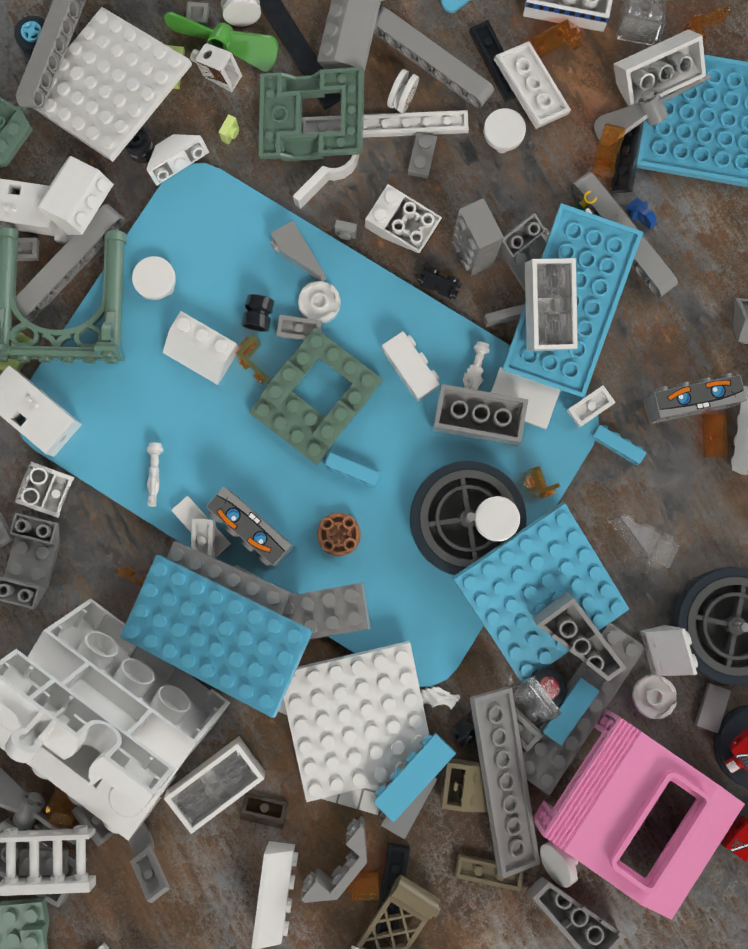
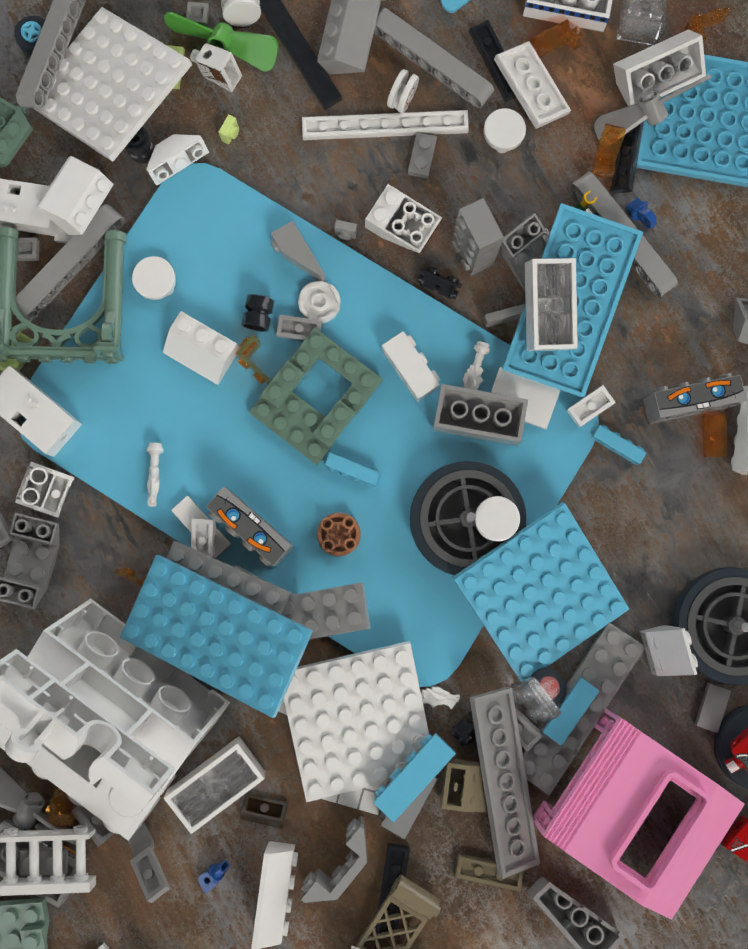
(215, 874): none -> blue piece
(282, 114): sand green piece -> none
(320, 178): white piece -> none
(364, 886): clear orange brick -> none
(536, 483): clear orange bracket -> none
(559, 864): white tile -> none
(575, 631): light grey wedge -> none
(644, 543): clear slope -> none
(654, 696): white tile -> none

